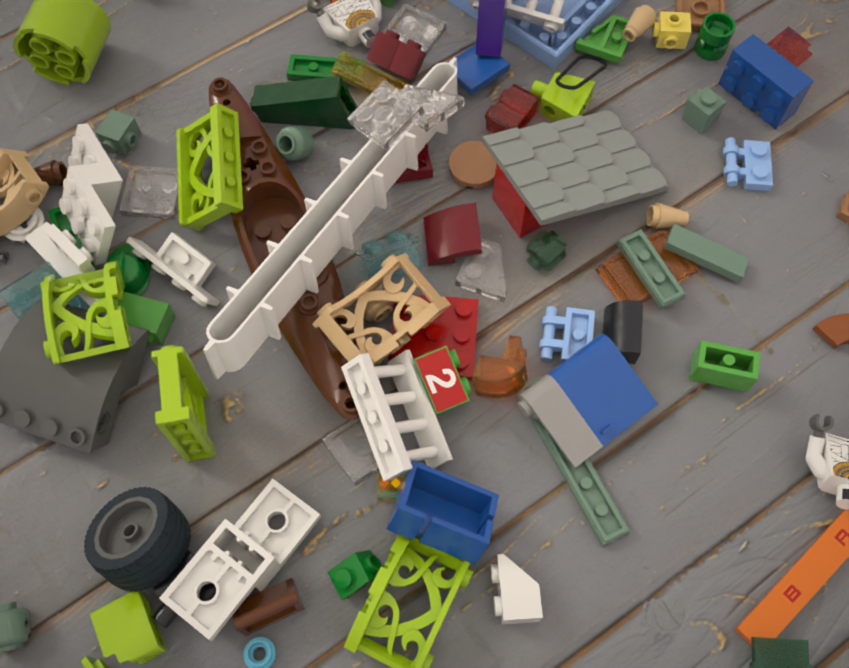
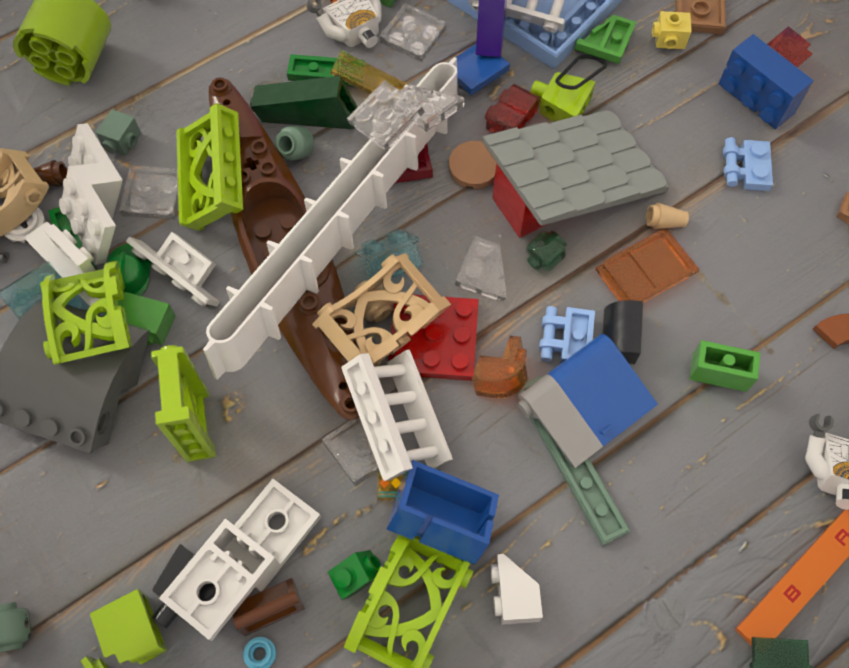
(137, 539): black wheel -> none
(396, 55): dark red brick -> none
(442, 379): red brick -> none
(452, 234): dark red slope -> none
(639, 22): tan cone -> none
(651, 269): sand green tile -> none
(703, 109): sand green brick -> none
(706, 253): sand green tile -> none
(714, 36): green wheel -> none

